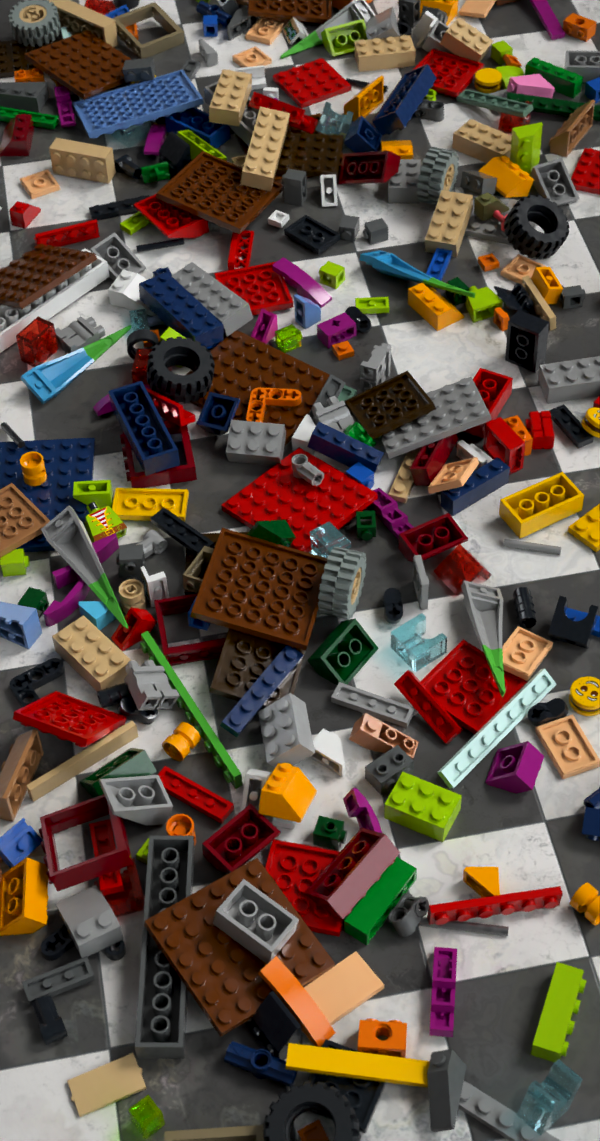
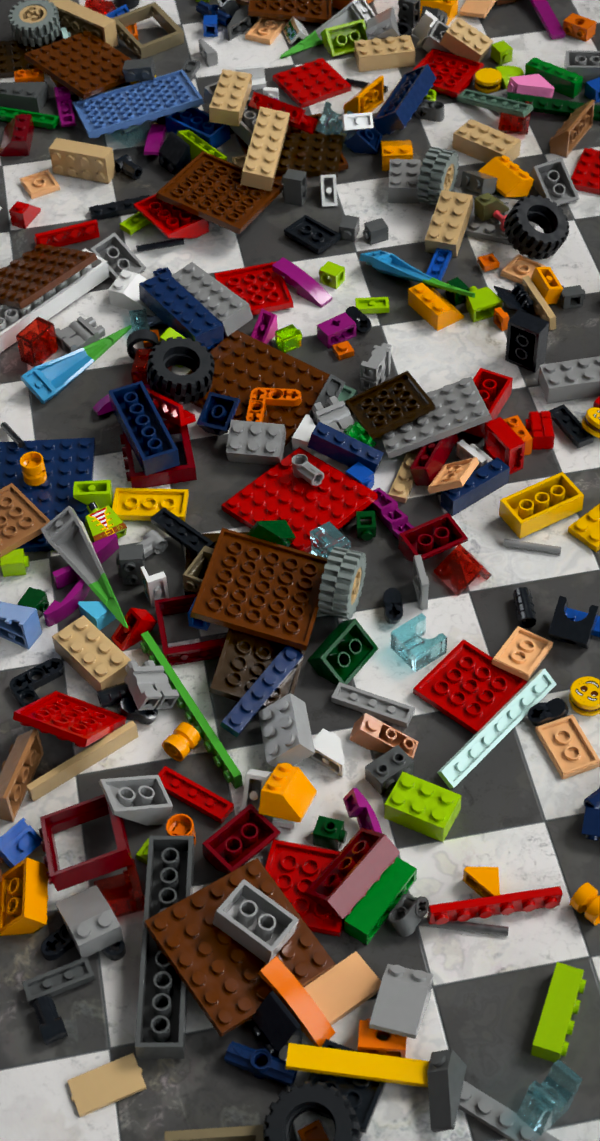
(104, 842): red plate -> none
(128, 764): dark green slope -> none
(132, 595): tan wheel -> none
(146, 1117): clear neon green brick -> none
(155, 172): green hips -> none
(236, 251): red fence -> none
(251, 58): light nougat tile -> none
(278, 219): white plate -> none
(306, 311): medium blue slope -> none
(357, 121): none -> white panel
(368, 167): dark red slope -> none
(401, 1001): none -> light grey slope
(428, 707): red plate -> none
(443, 992): magenta slope -> none
(486, 614): light grey plate -> none
(511, 61): orange plate -> none
(515, 768): magenta slope -> none
(526, 146): lime slope -> none

